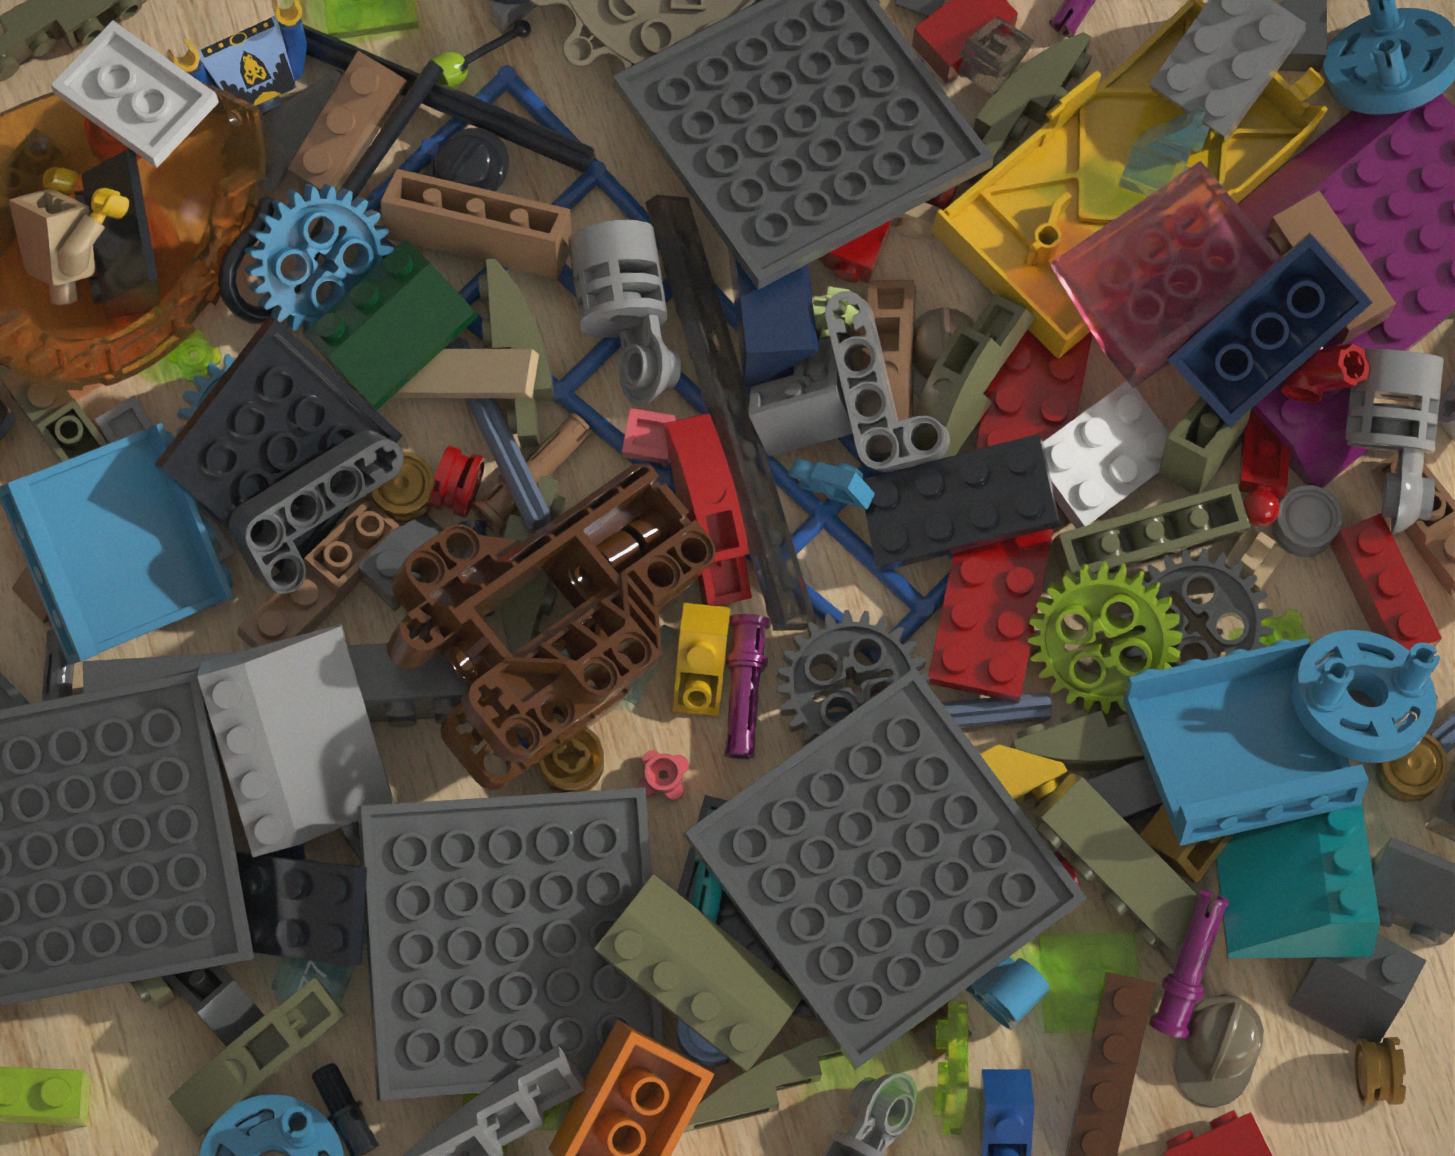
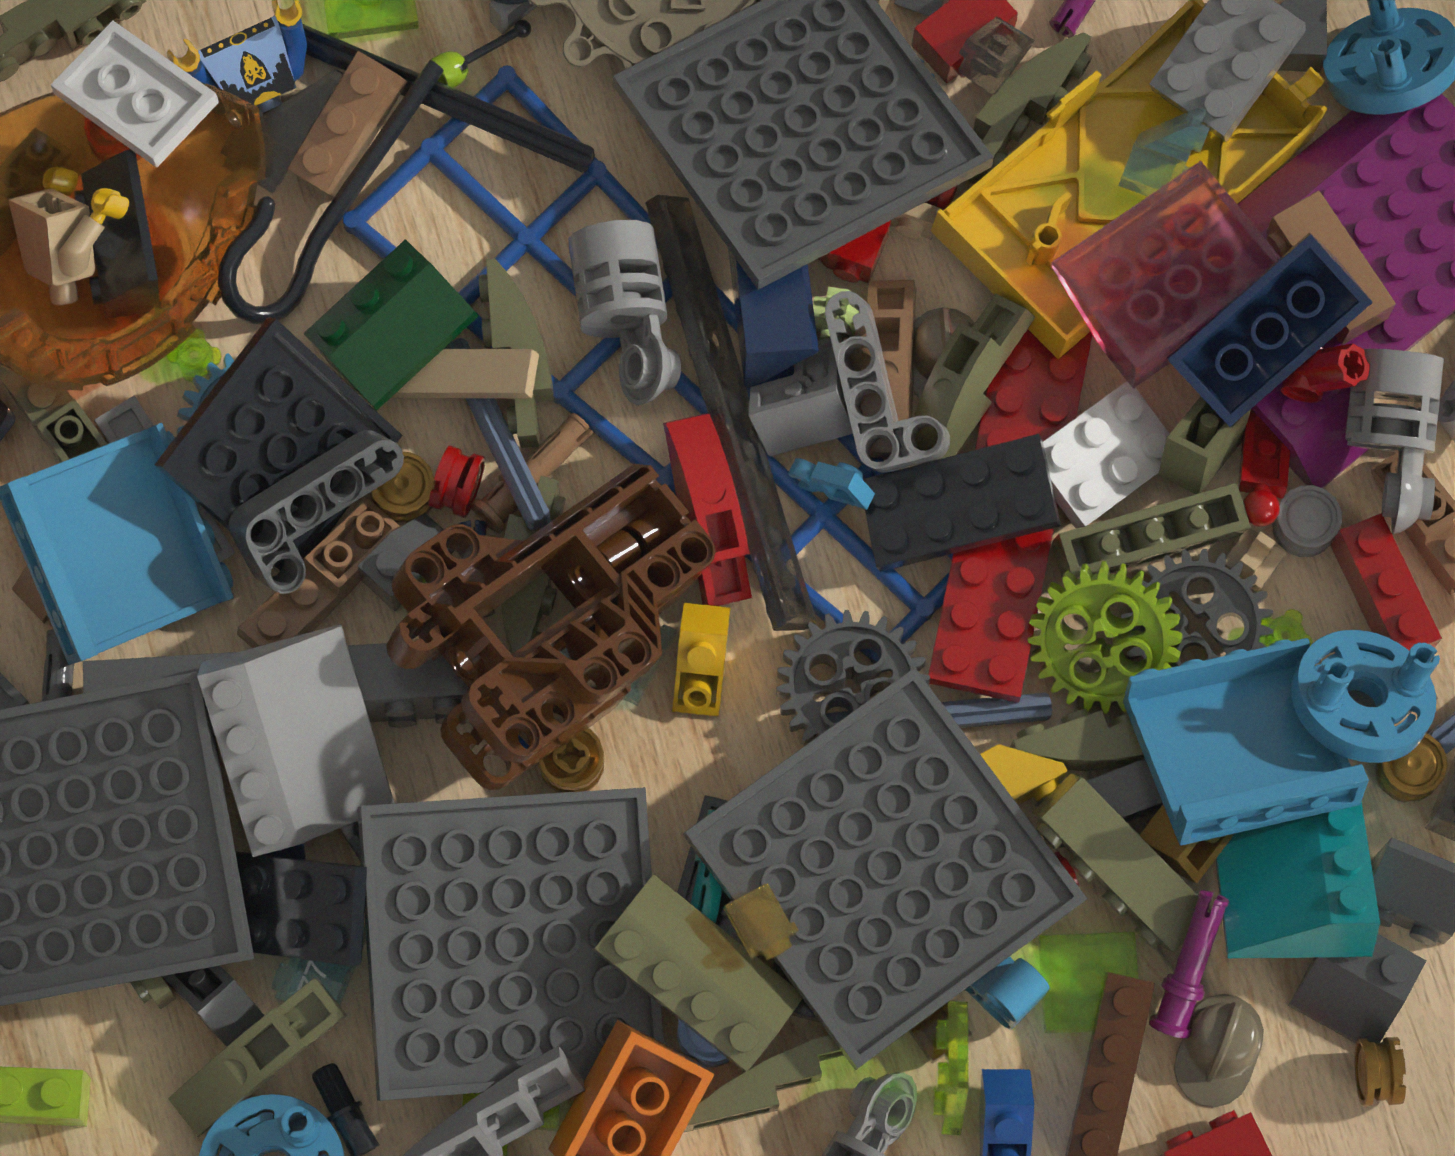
(288, 234): dark azure gear -> none
(472, 159): black piece -> none
(477, 223): medium nougat brick -> none
(646, 436): coral plate -> none
(675, 768): coral plate -> none
(746, 664): magenta pin -> none
(761, 923): none -> clear yellow bracket

